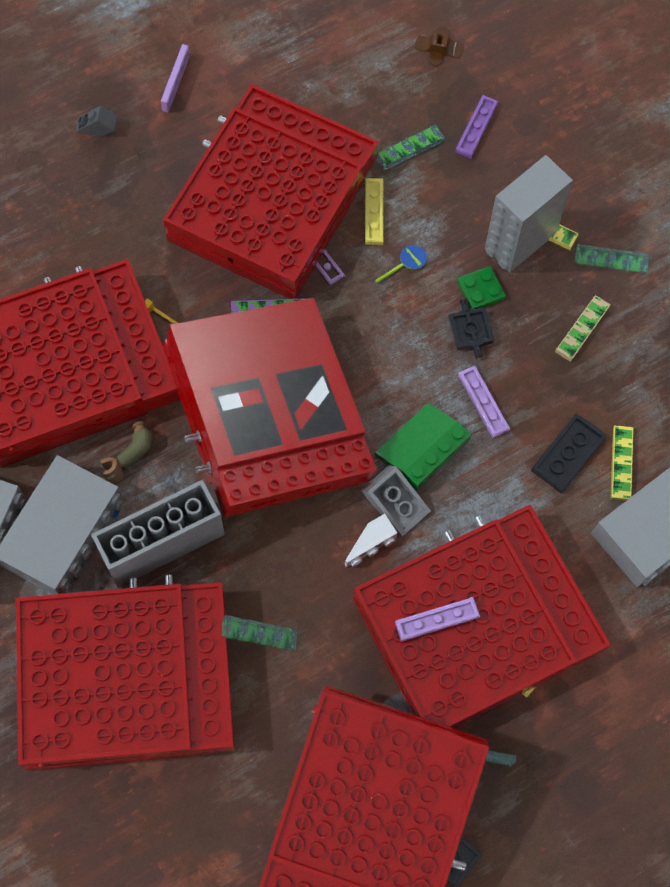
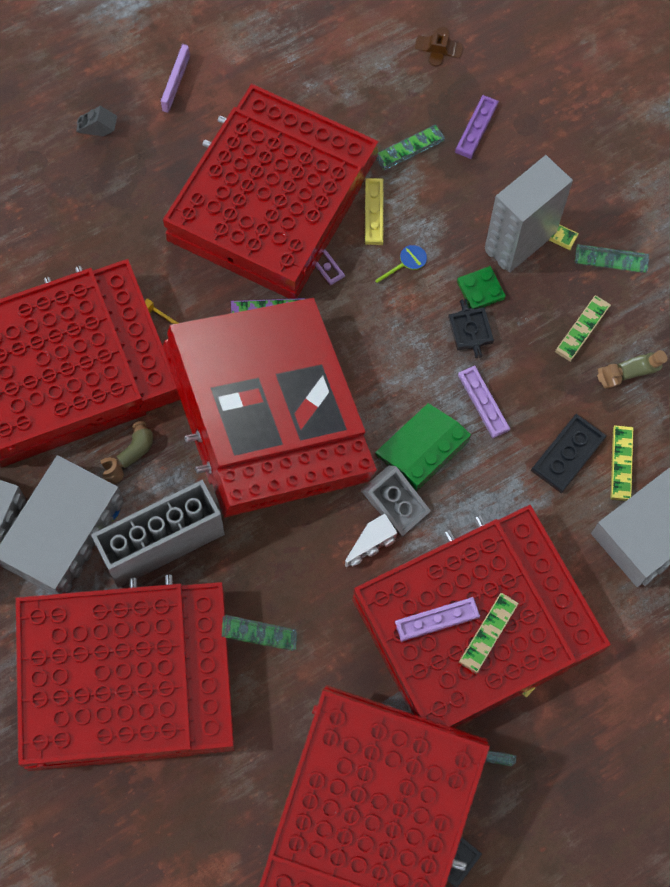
(488, 633): none -> tile
(638, 366): none -> piece

